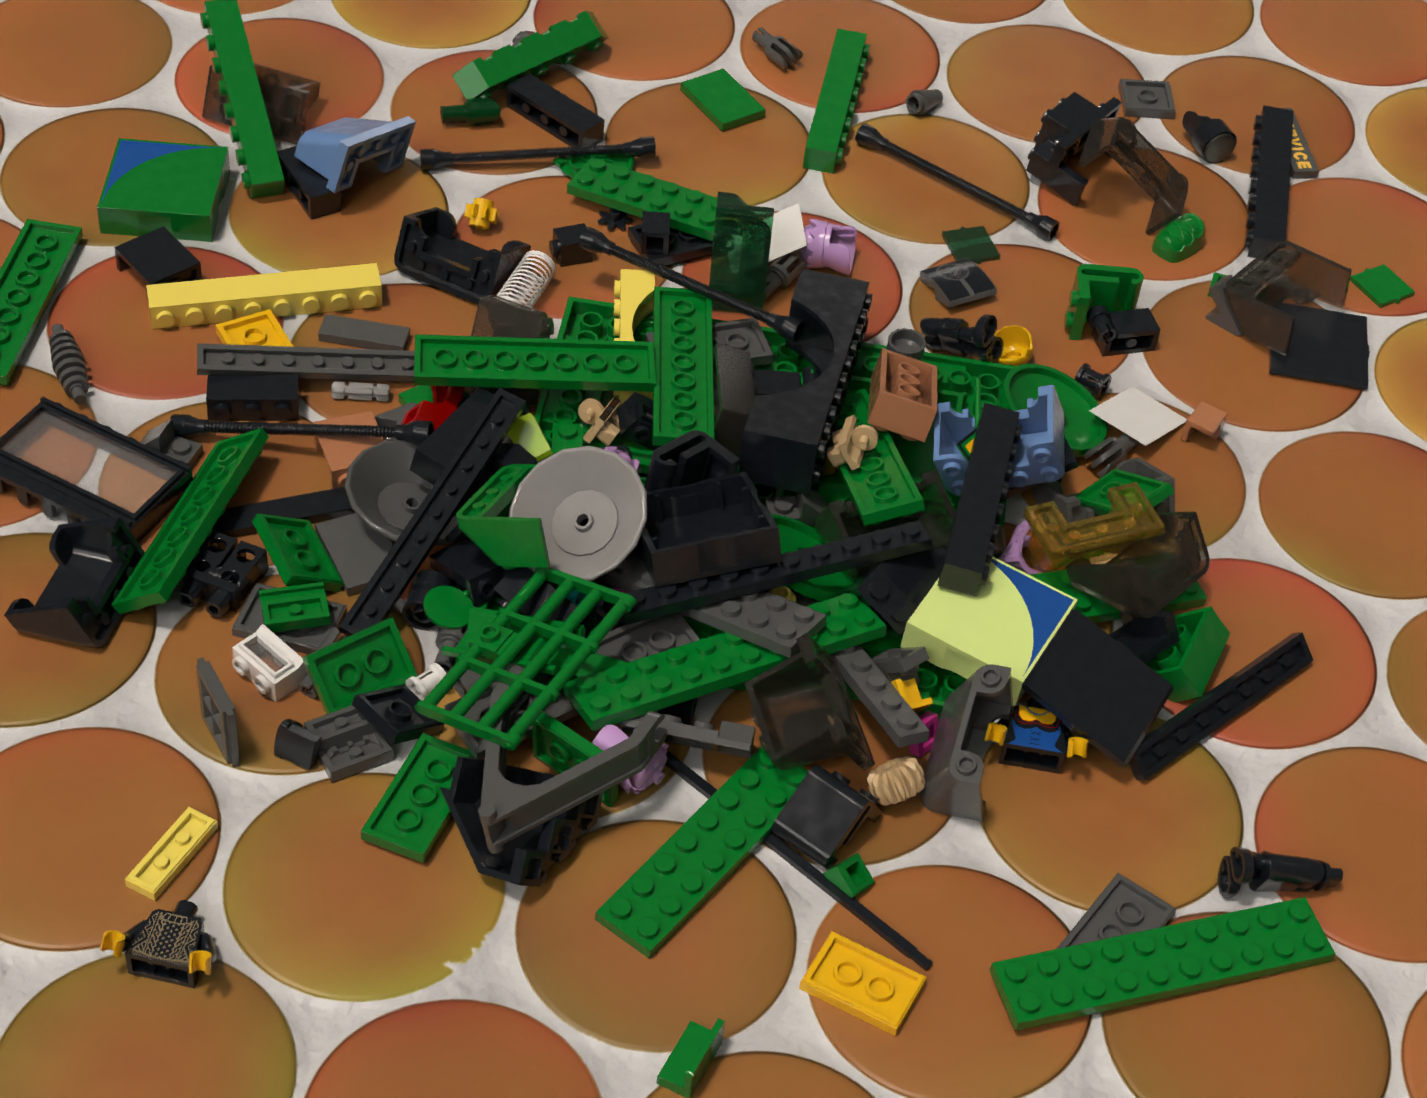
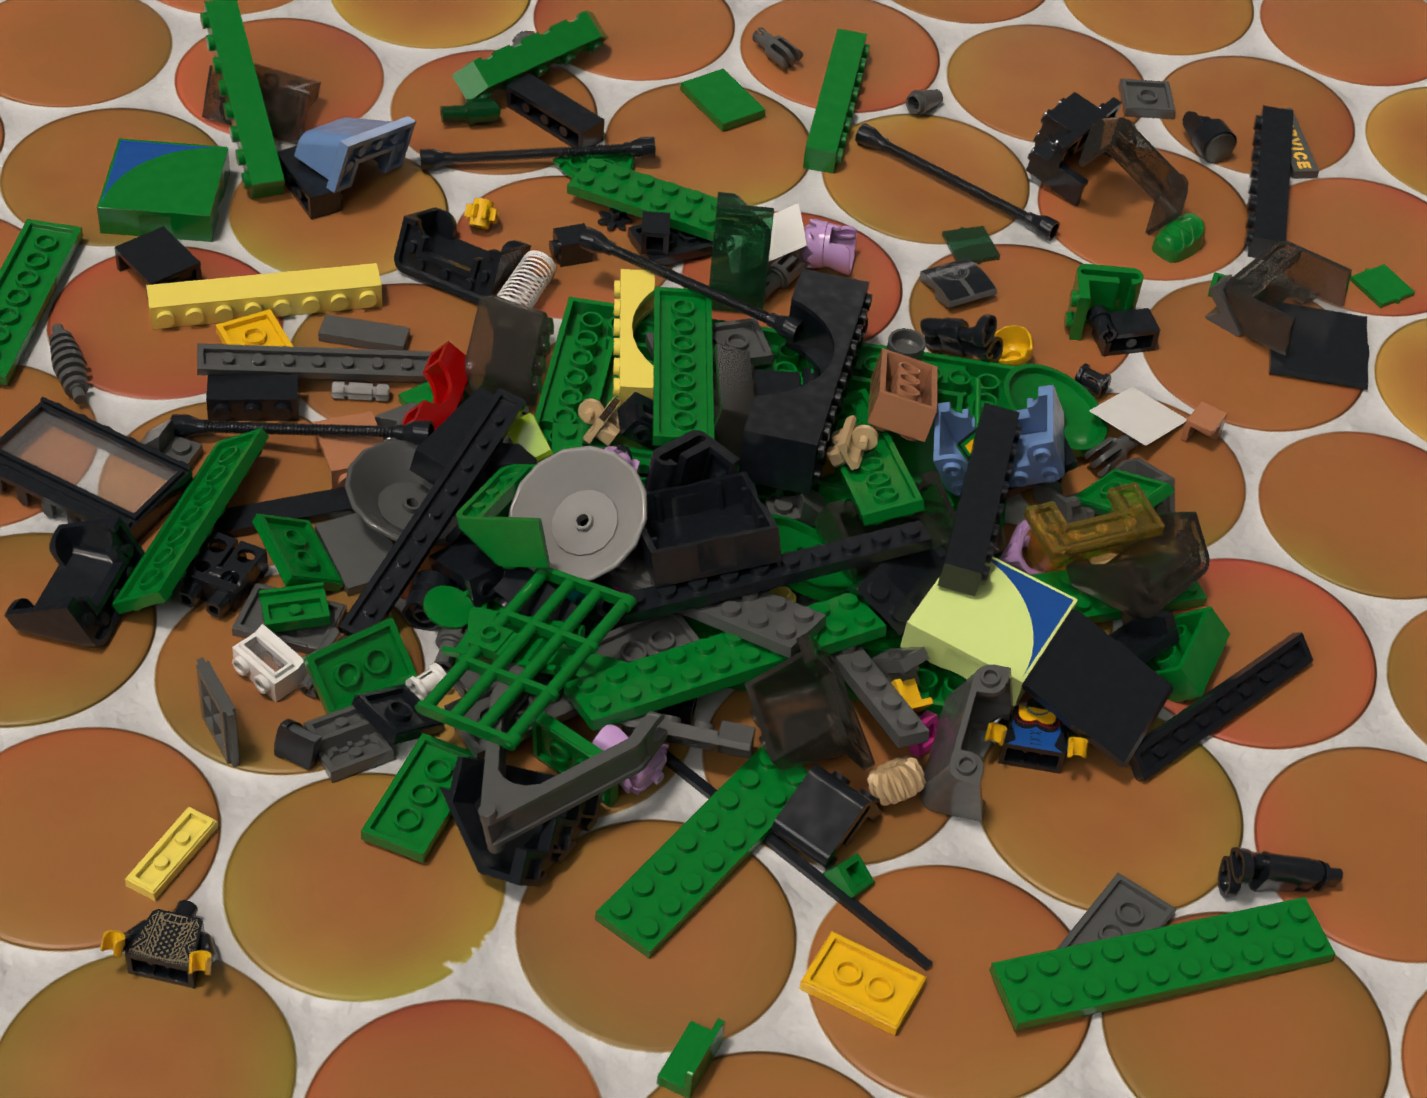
(534, 363): green plate -> none

